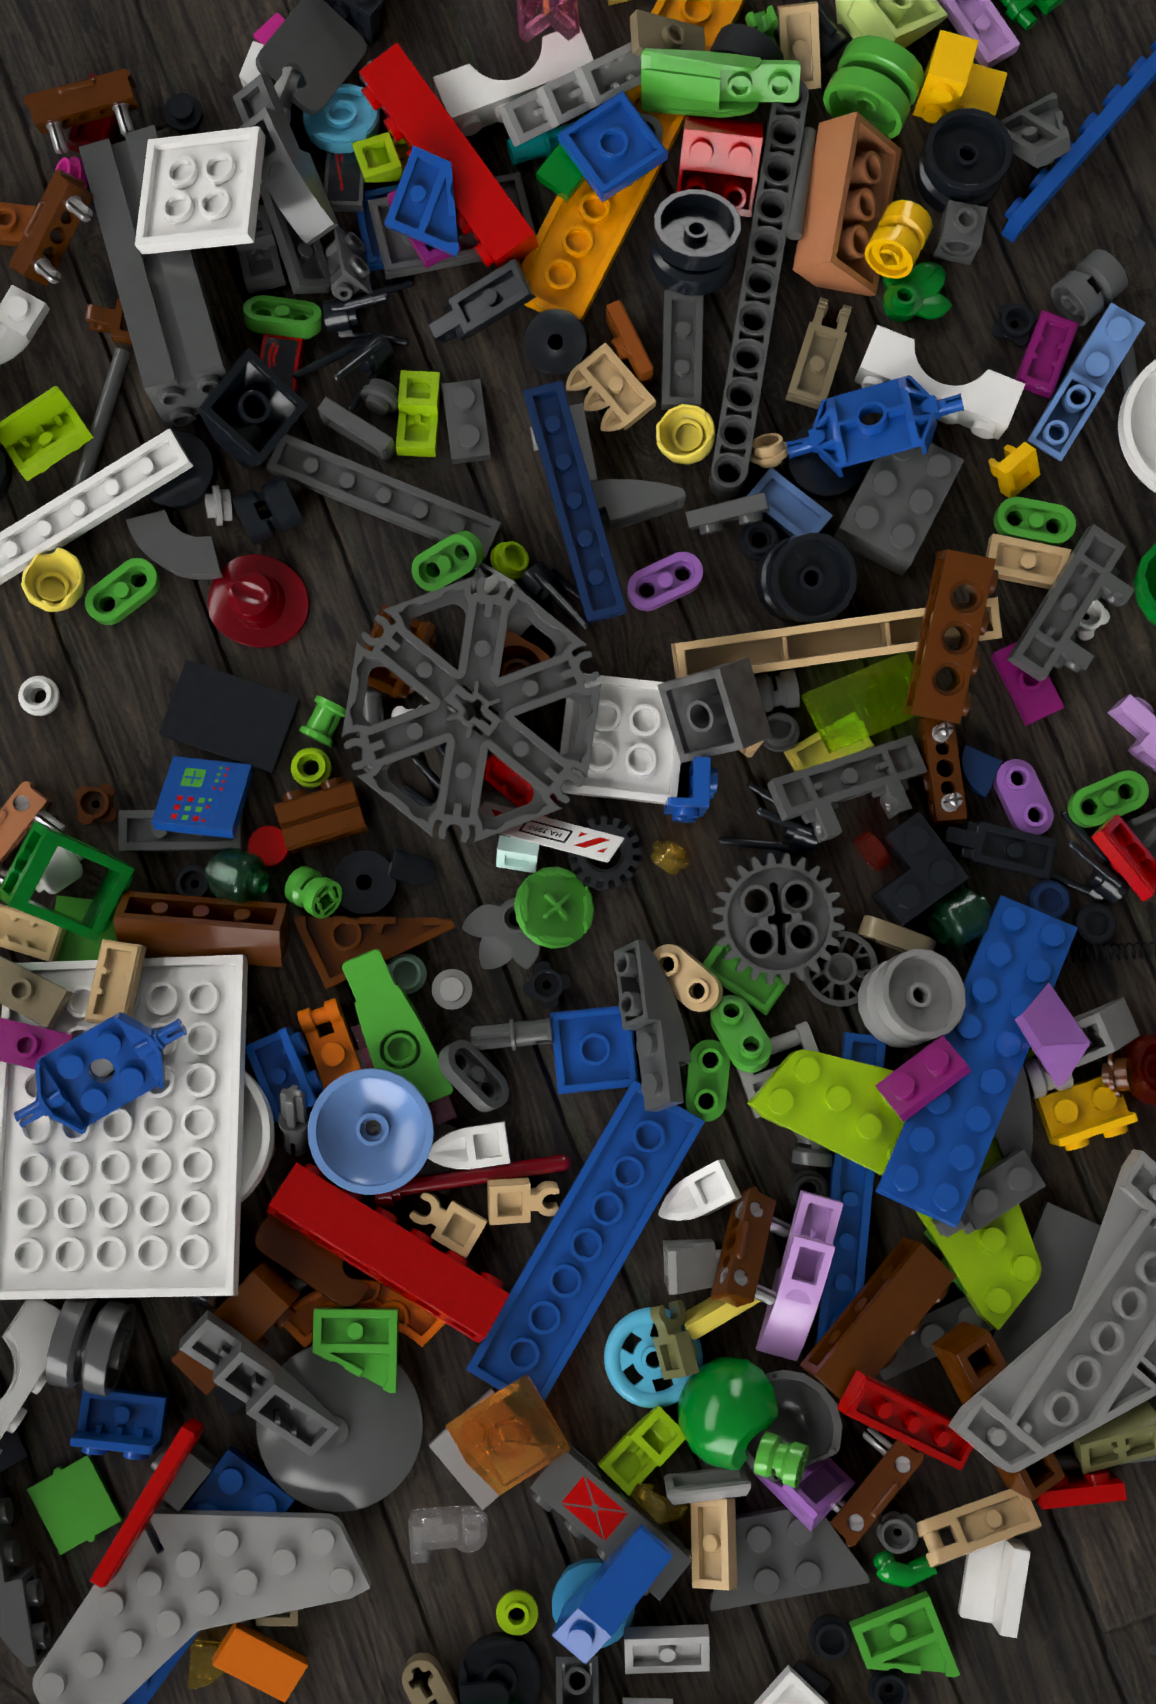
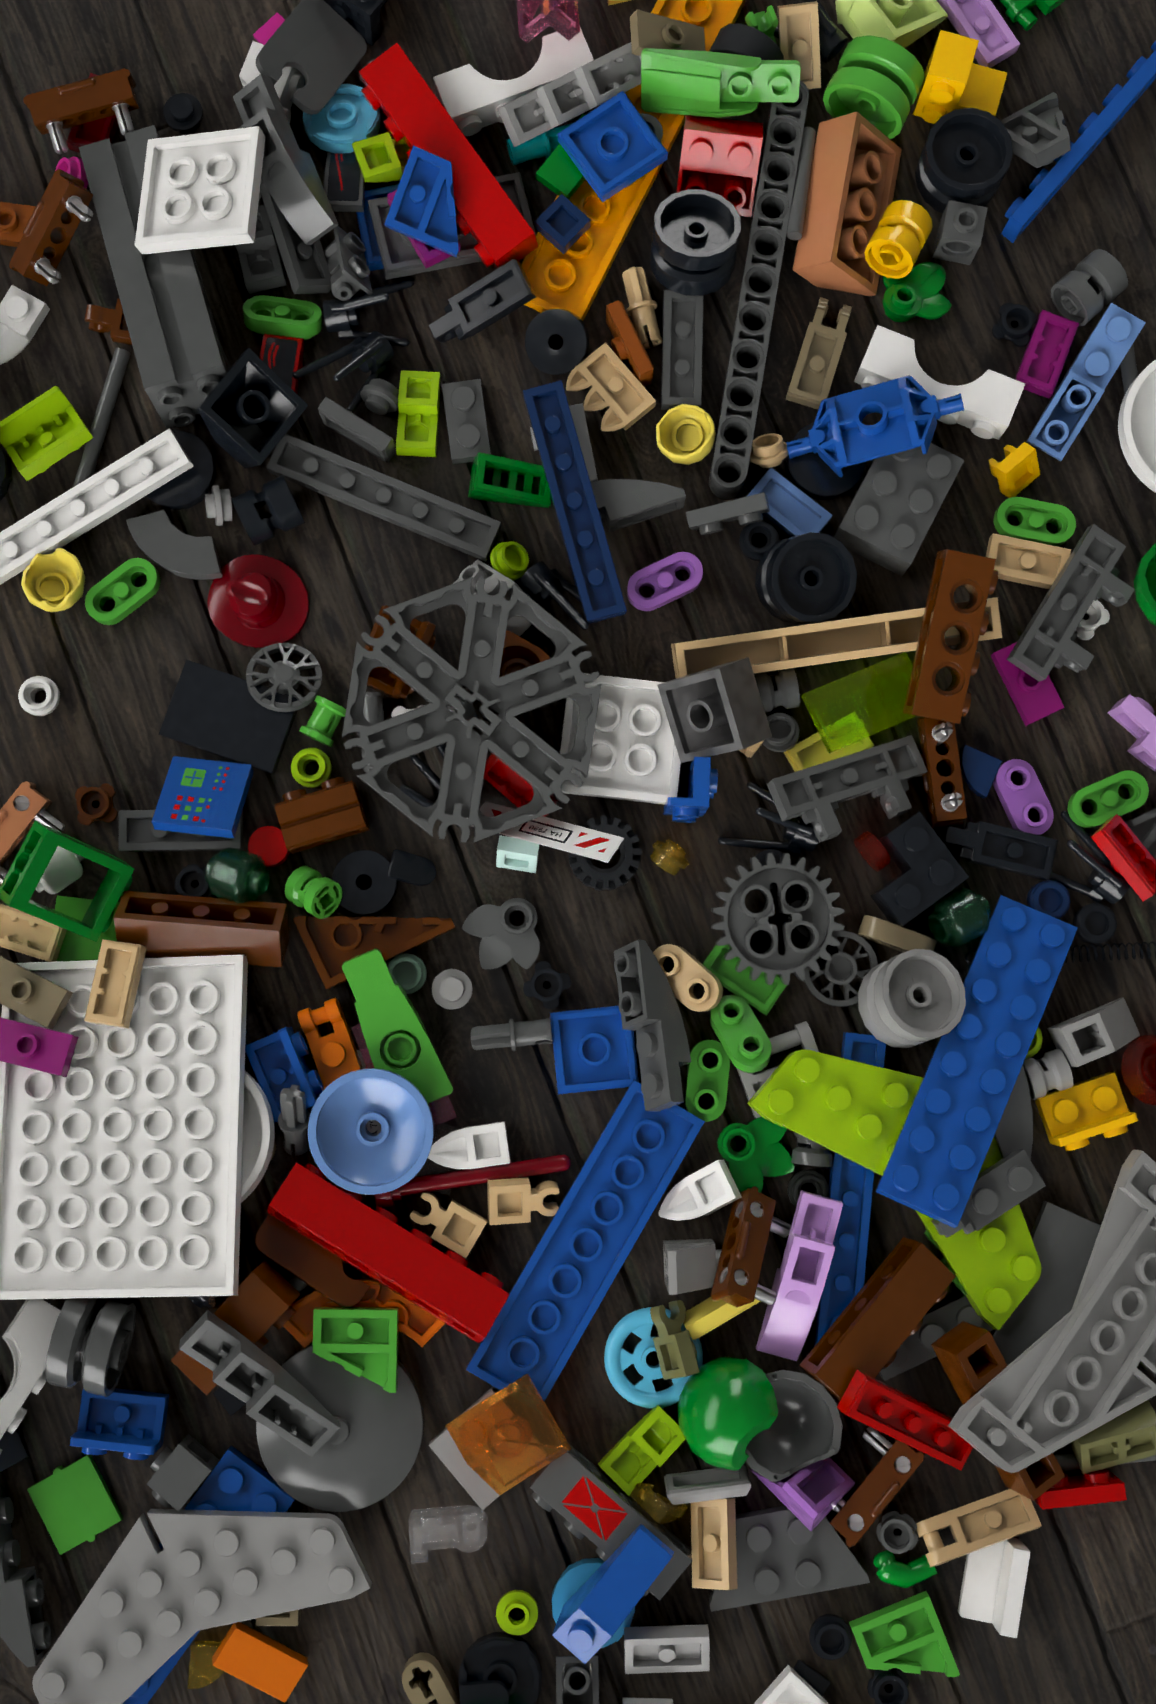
(76, 1095): blue plate -> none
(147, 1503): red tile -> none
(284, 677): none -> dark grey wheel
(449, 559): bright green plate -> none
(470, 1072): dark grey plate -> none
(495, 493): none -> green slope
(554, 907): bright green tile -> none
(562, 223): none -> dark blue plate
(641, 305): none -> tan axle
(760, 1155): none -> green plate
(784, 1460): bright green wheel -> none
(923, 1078): magenta plate -> none
(1053, 1035): medium lavender slope -> none
(1117, 1074): reddish brown plate -> none

